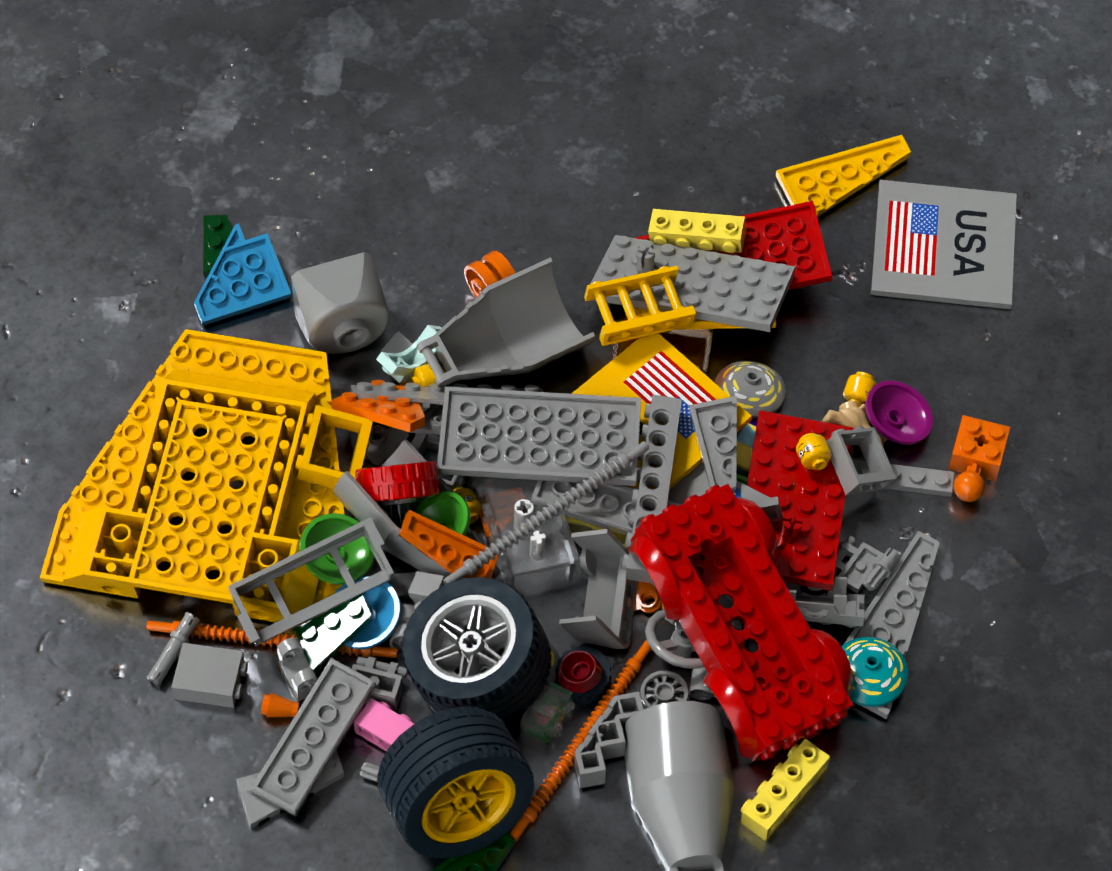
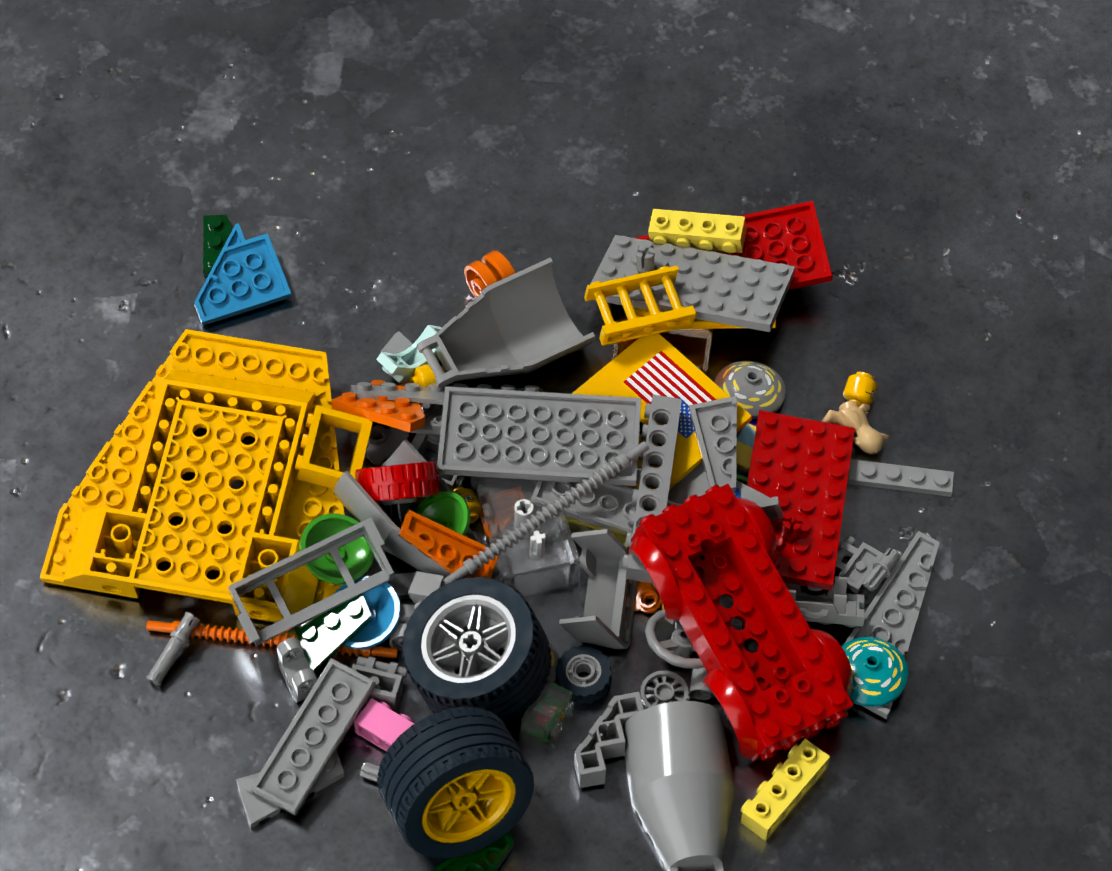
(209, 675): light grey brick -> none
(278, 706): orange cone -> none
(340, 304): light grey piece -> none
(579, 672): dark red hat -> none
(631, 668): orange hose -> none
(813, 451): yellow head -> none
(842, 174): yellow wing -> none
(874, 454): light grey window -> none
(899, 412): magenta dish -> none
(944, 244): light grey tile -> none
(977, 456): orange brick -> none

